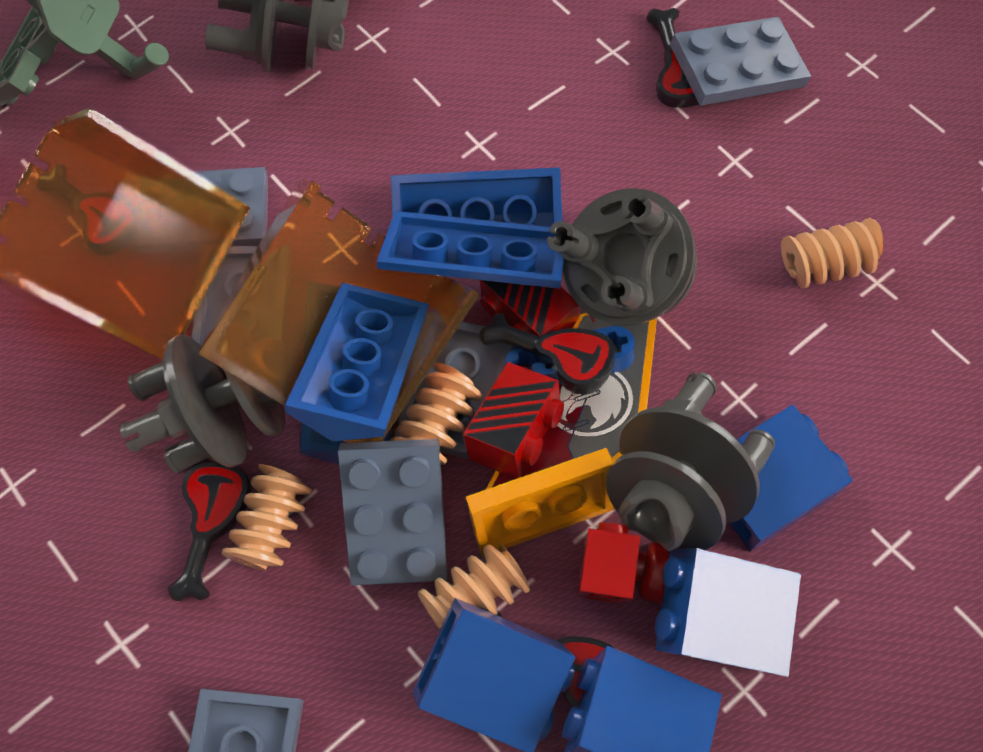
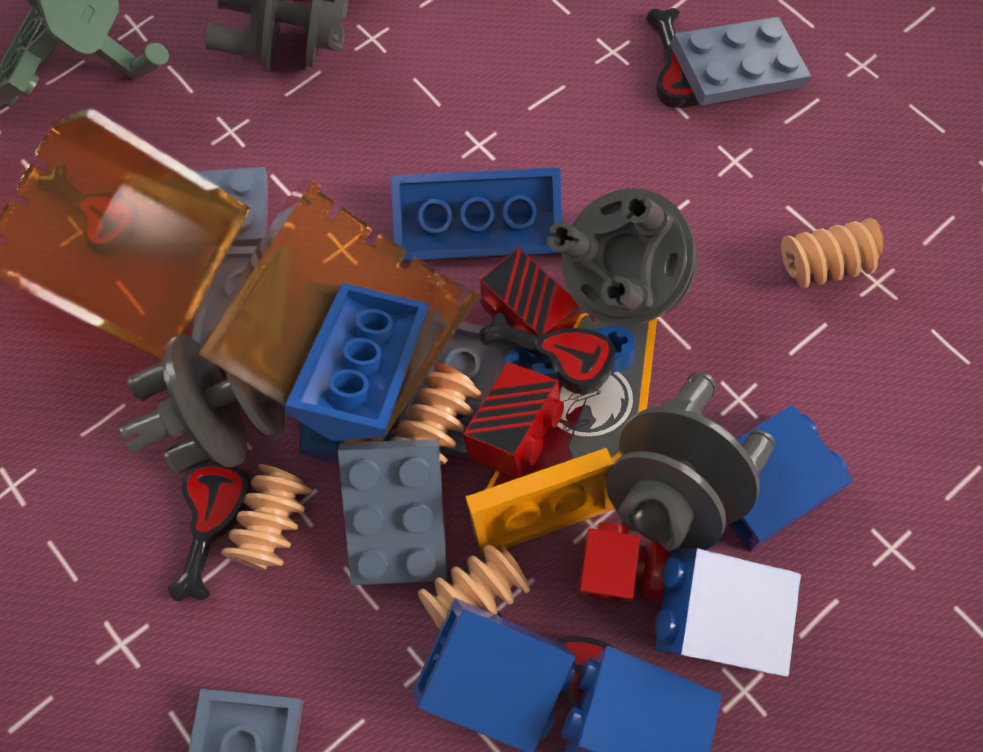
(471, 250): blue slope -> none

